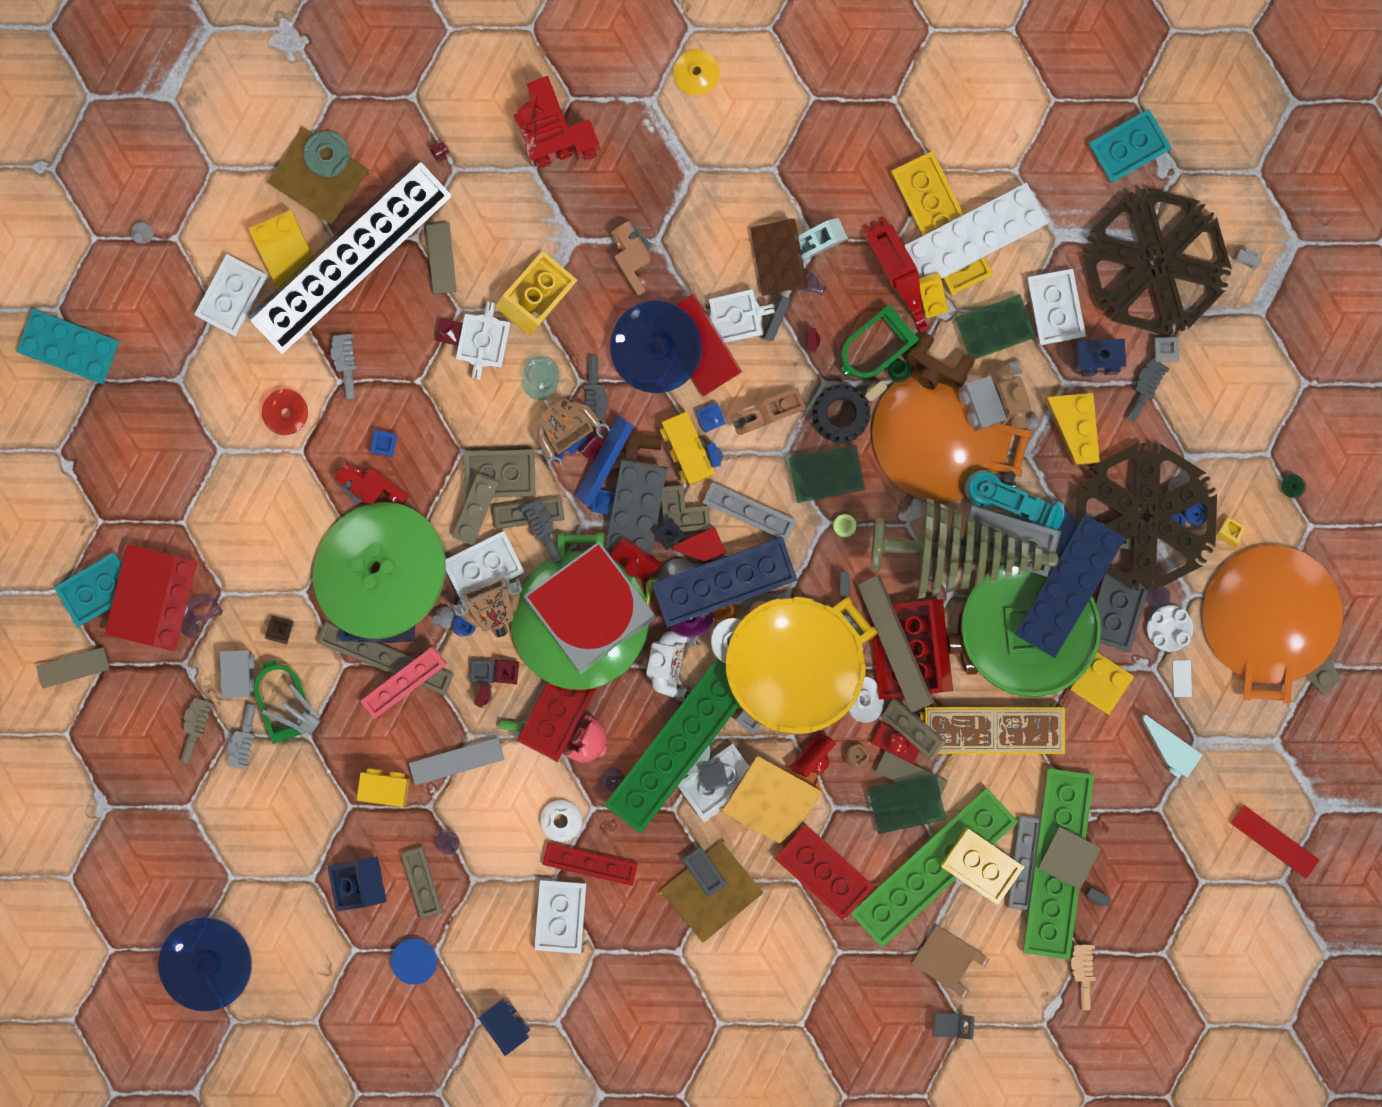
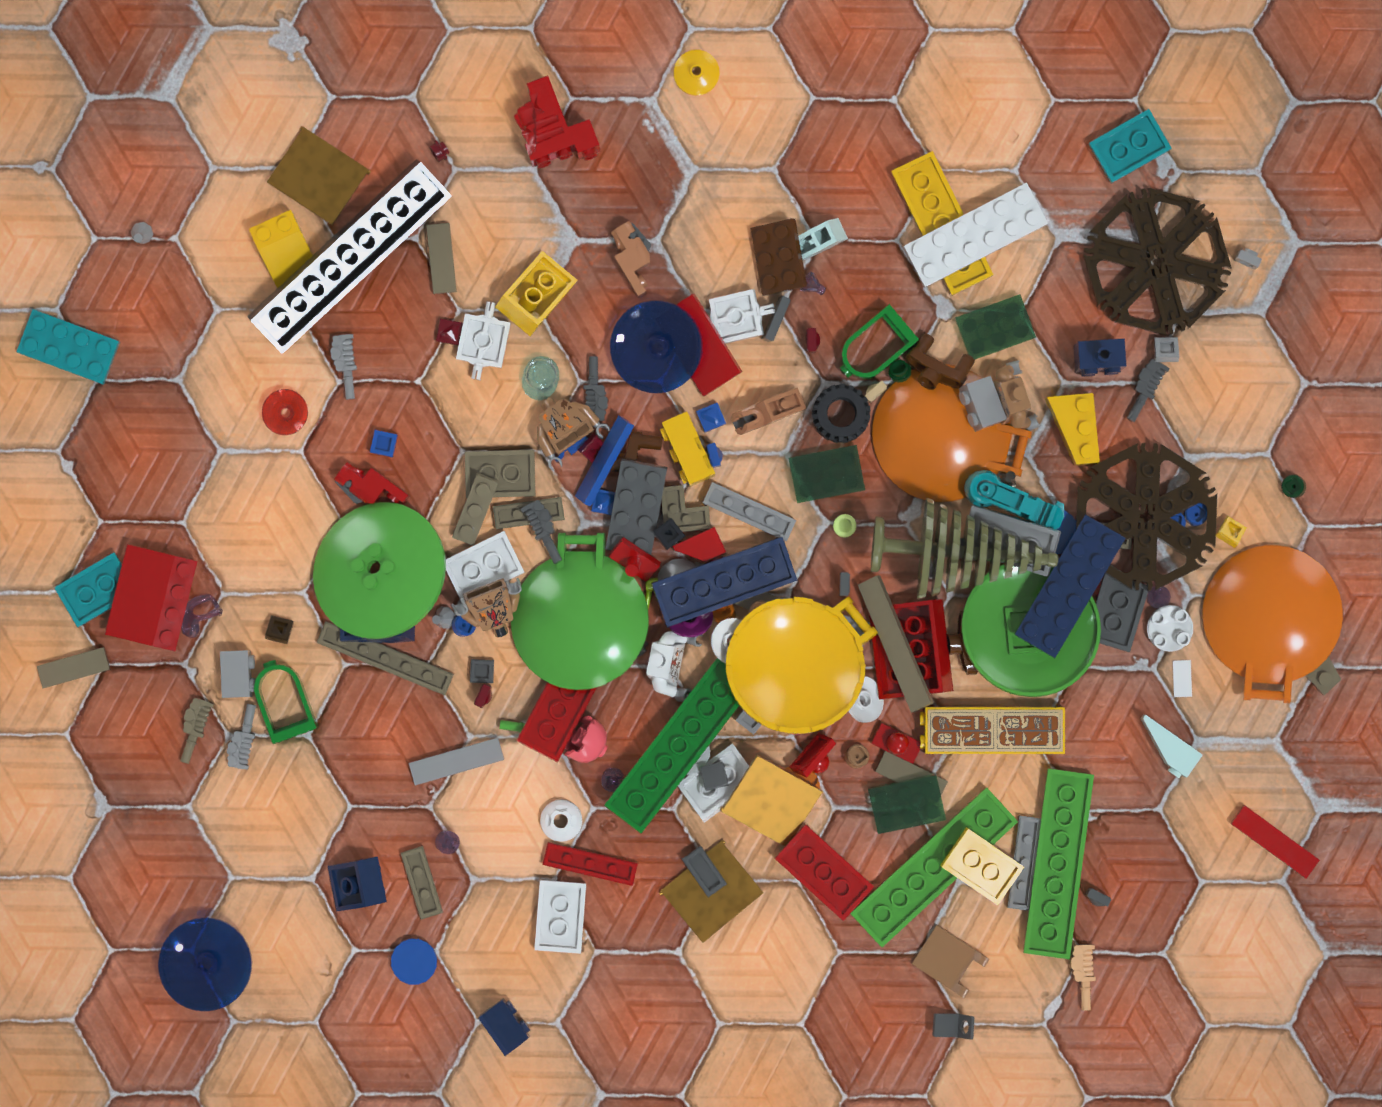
(231, 295): white plate -> none
(306, 721): light grey plant -> none
(329, 167): sand green tile -> none
(383, 789): yellow brick -> none
(403, 682): coral plate -> none
(506, 671): dark red tile -> none
(589, 607): red tile -> none
(897, 266): red hinge -> none
(913, 728): dark tan tile -> none
(932, 295): yellow plate -> none
(1056, 307): white plate -> none
(1069, 858): dark tan tile -> none
(1102, 684): yellow plate -> none

